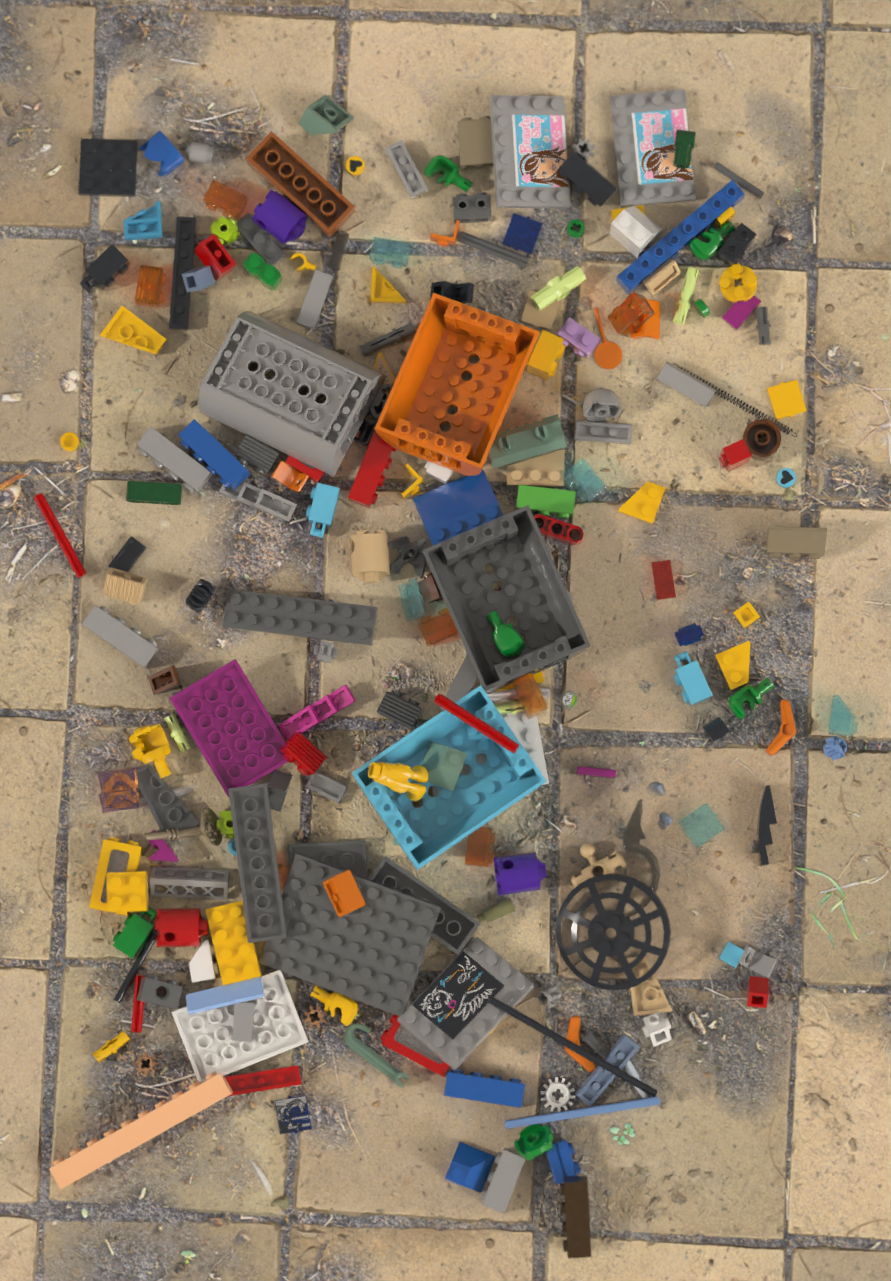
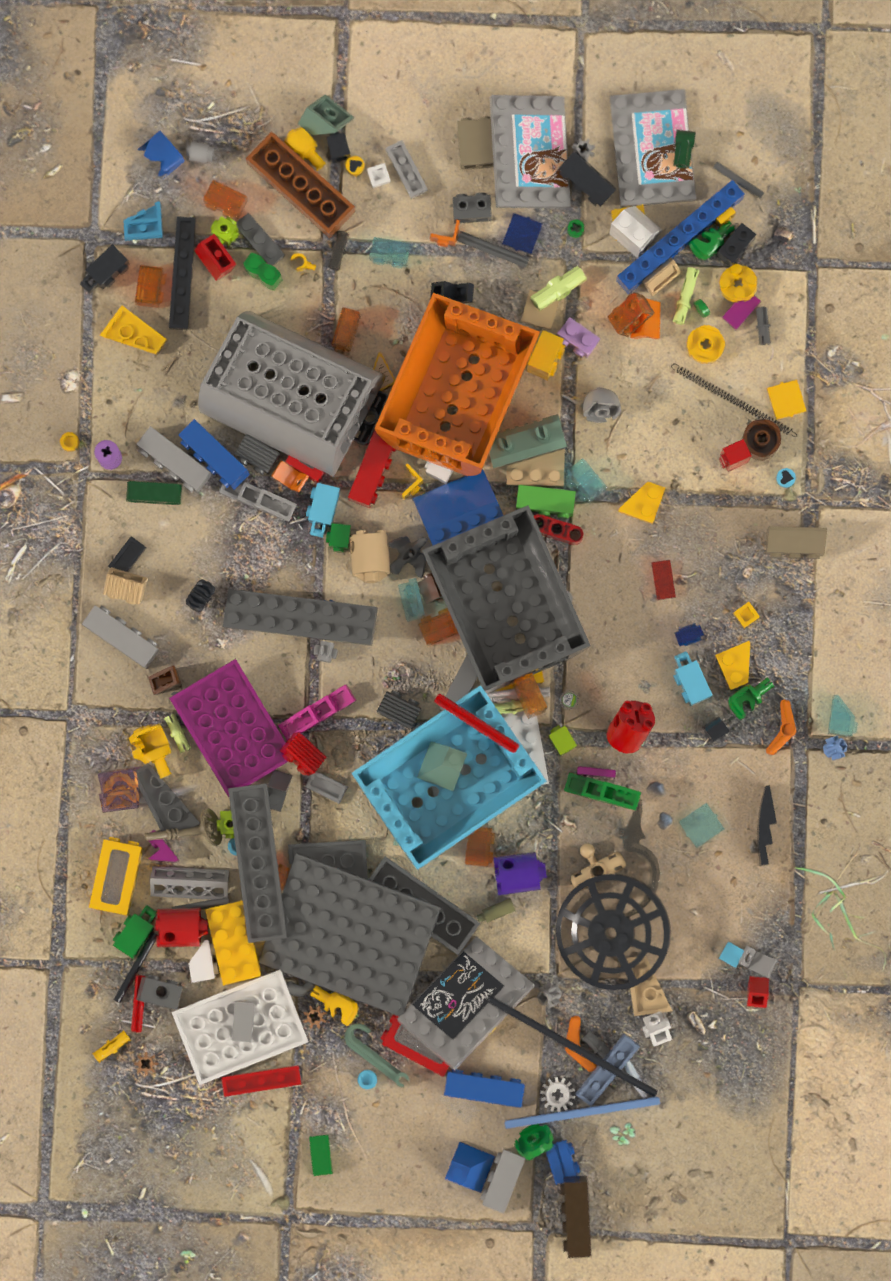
(60, 535): red axle -> none
(105, 448): none -> medium lavender piece
(108, 167): black plate -> none
(127, 892): yellow brick -> none
(141, 1130): light nougat brick -> none
(198, 278): sand blue brick -> none
(205, 904): none -> dark grey bar
(224, 995): light blue tile -> none
(280, 218): dark purple cylinder -> none
(293, 1114): piece -> none
(299, 991): none -> dark grey arm
(303, 143): none -> yellow piece
(315, 299): light grey tile -> none
(320, 1155): none -> green slope
(338, 147): none -> black brick
(339, 537): none -> green brick
(344, 893): orange panel -> none
(346, 329): none -> clear orange brick
(367, 1079): none -> medium azure tile
(378, 175): none -> white tile
(379, 399): dark grey beam -> none
(383, 291): yellow tile -> none
(387, 339): dark grey pin -> none
(396, 778): yellow piece -> none
(449, 170): green piece -> none
(505, 637): green piece -> none
(562, 740): none -> lime brick
(602, 791): none -> green slope
(603, 432): light grey tile -> none
(607, 354): orange piece -> none
(630, 726): none -> red cylinder
(686, 384): light grey tile -> none
(701, 334): none -> yellow plate

